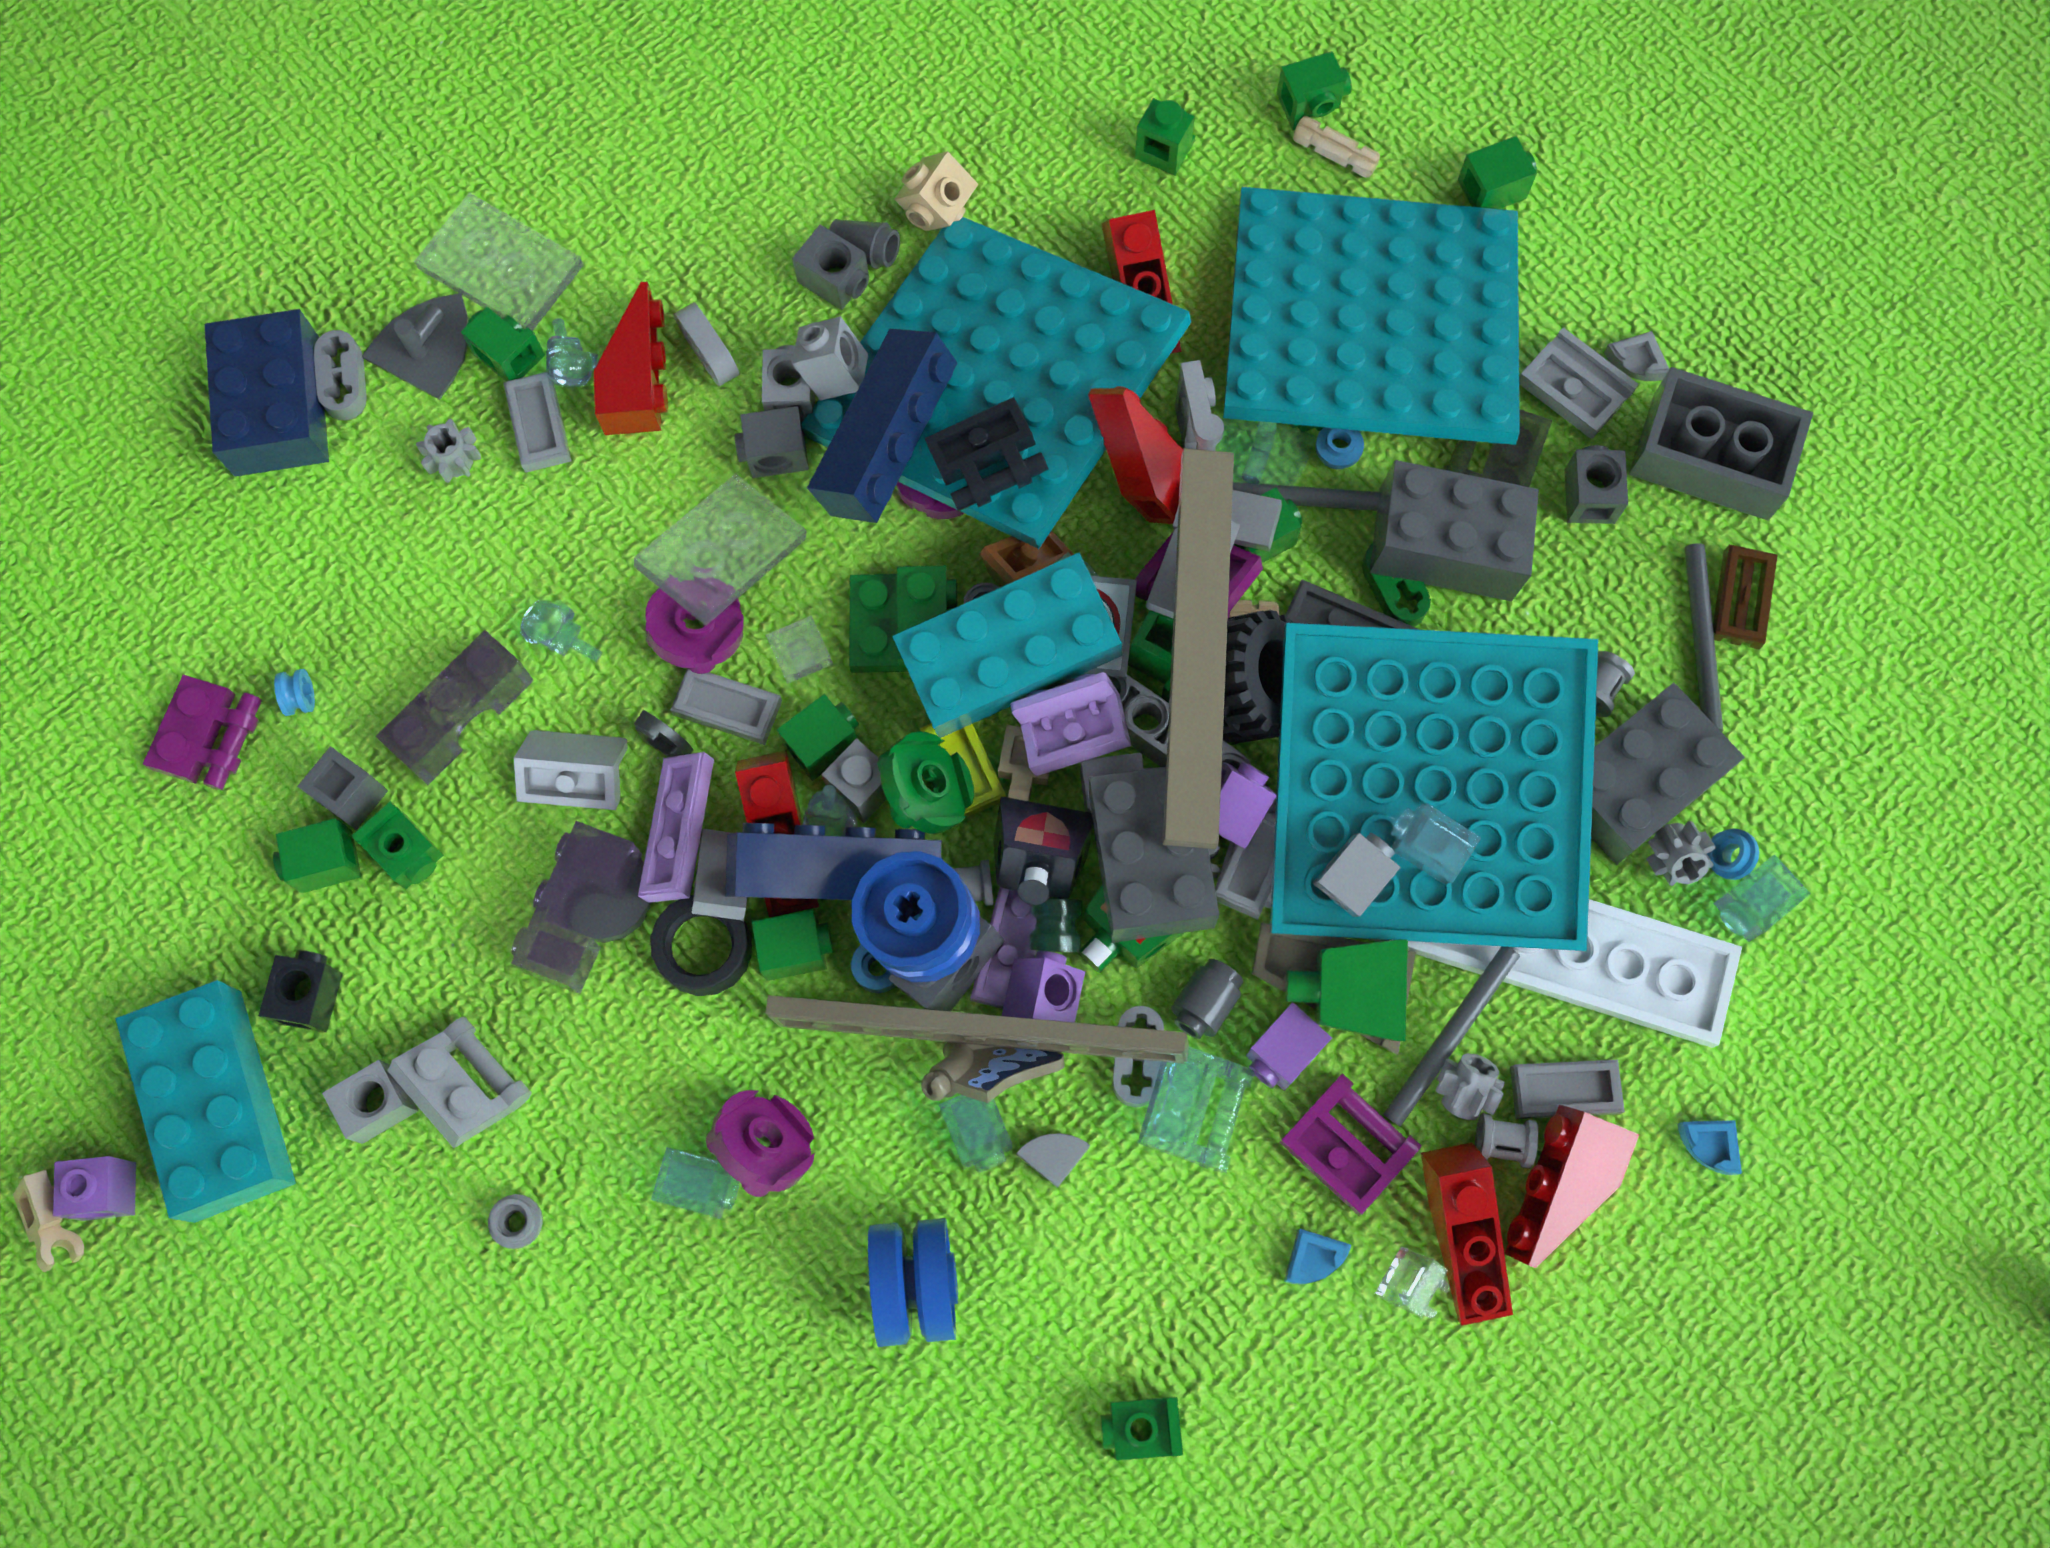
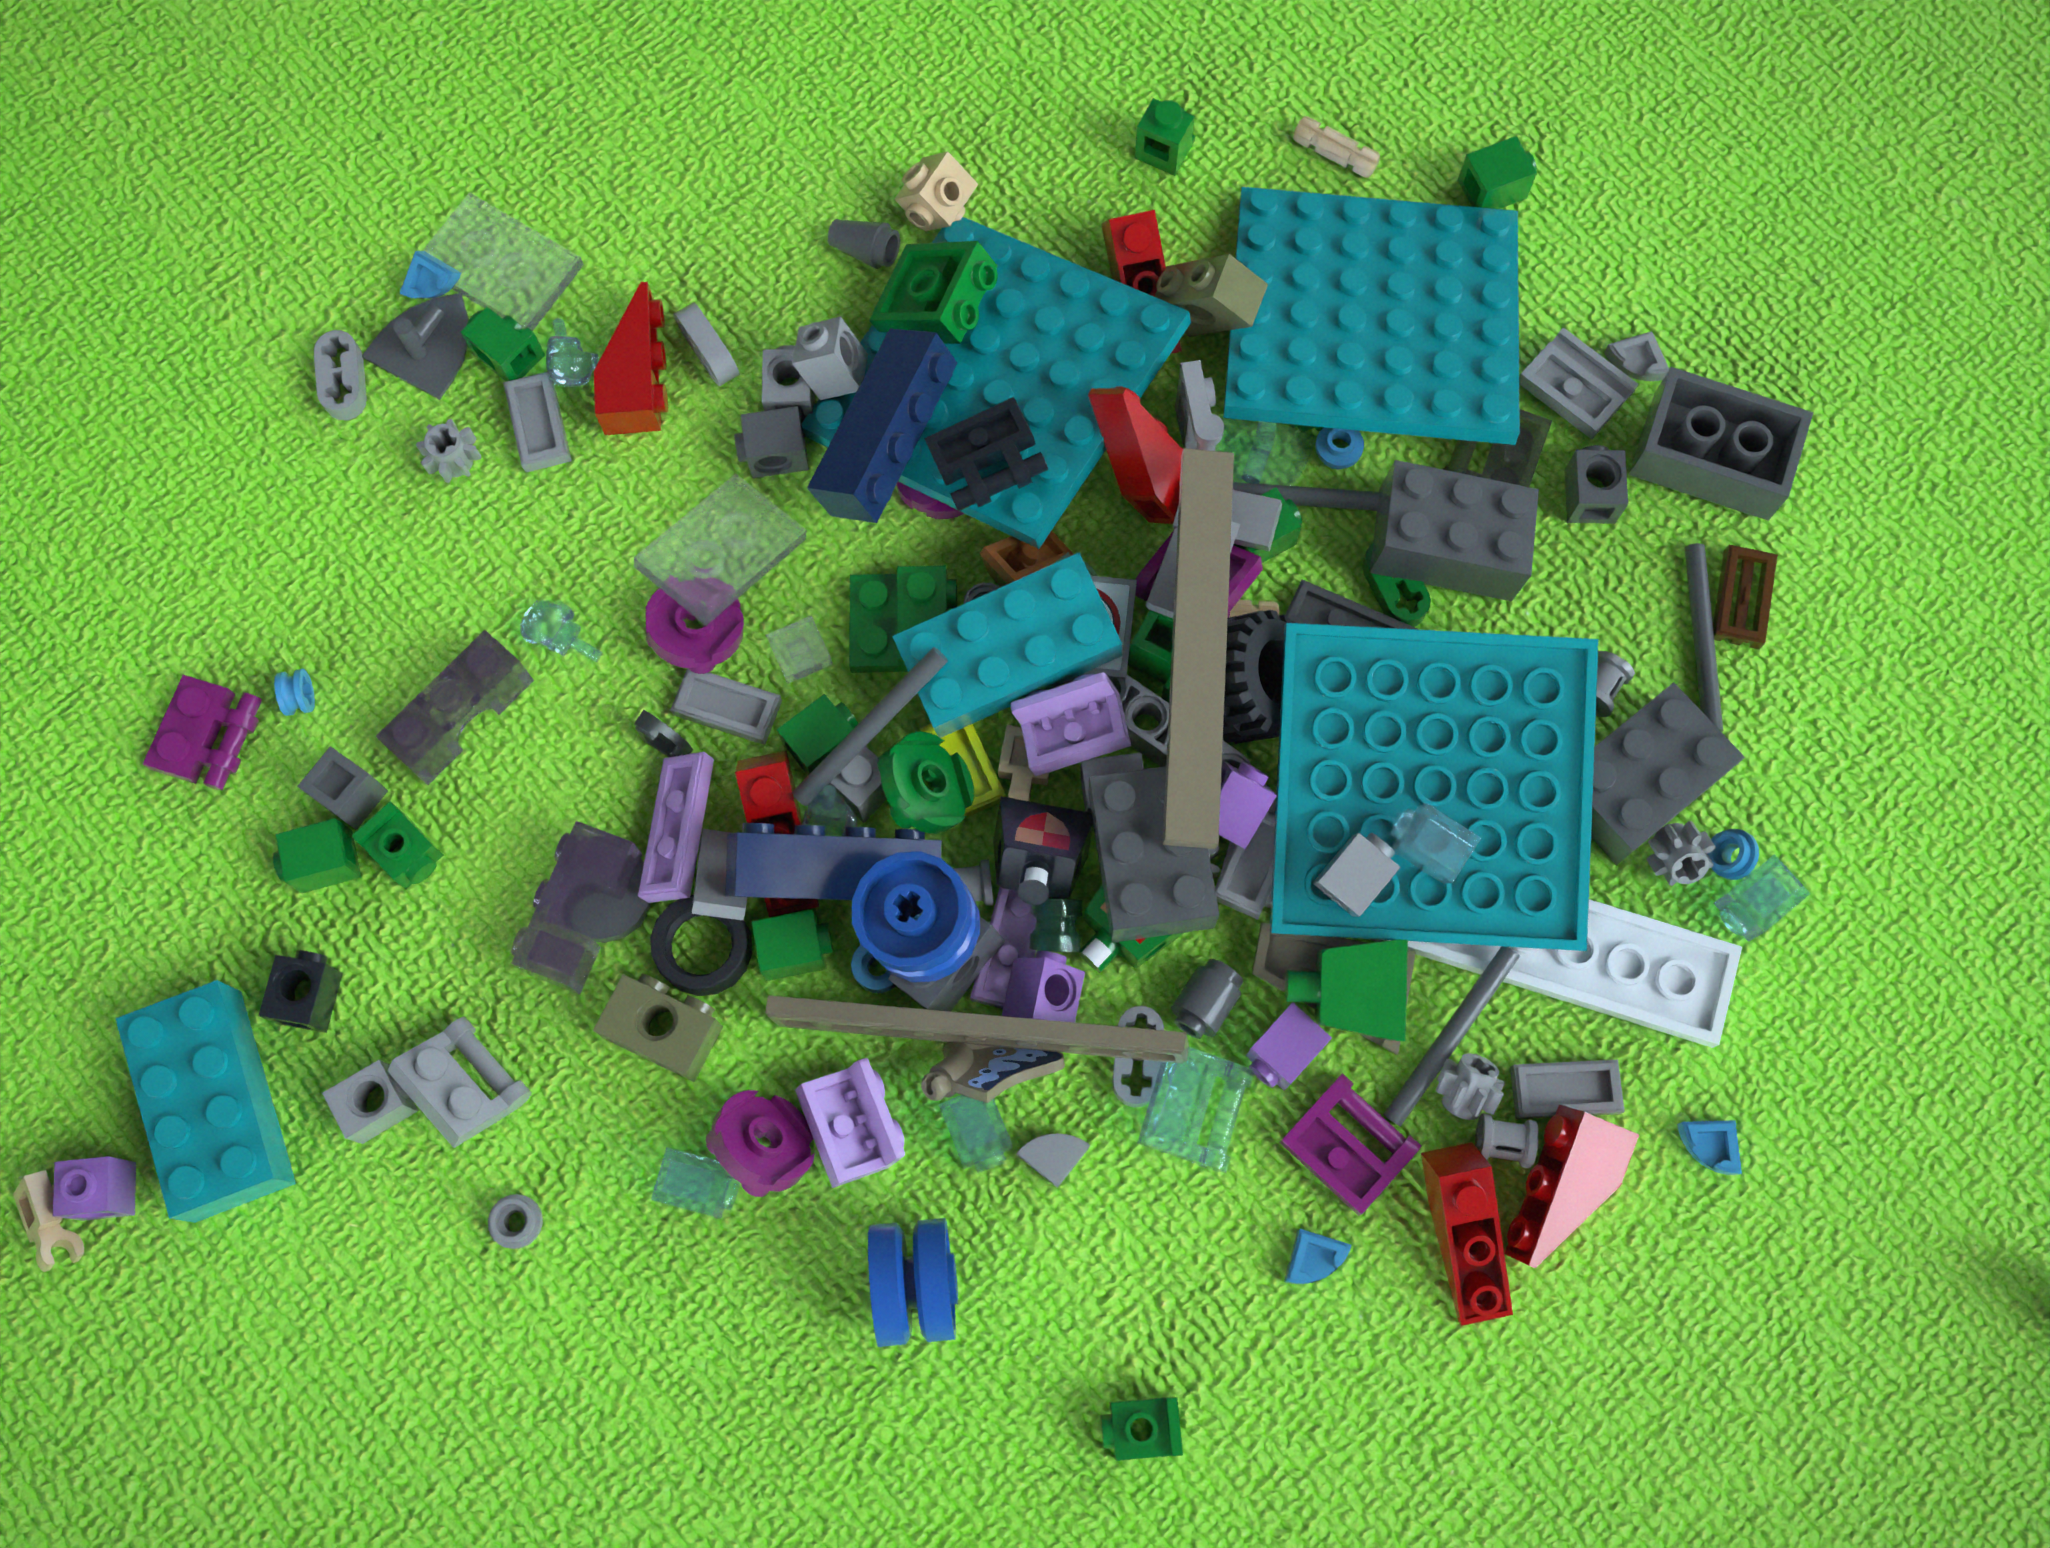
(264, 393): dark blue brick -> none
(428, 277): none -> dark azure tile
(569, 769): light grey panel -> none
(629, 1017): none -> olive brick
(825, 251): dark grey brick -> none
(851, 1123): none -> lavender bracket
(870, 726): none -> dark grey bar
(936, 289): none -> green plate
(1215, 292): none -> olive brick
(1312, 87): green brick -> none
(1413, 1282): clear tile -> none

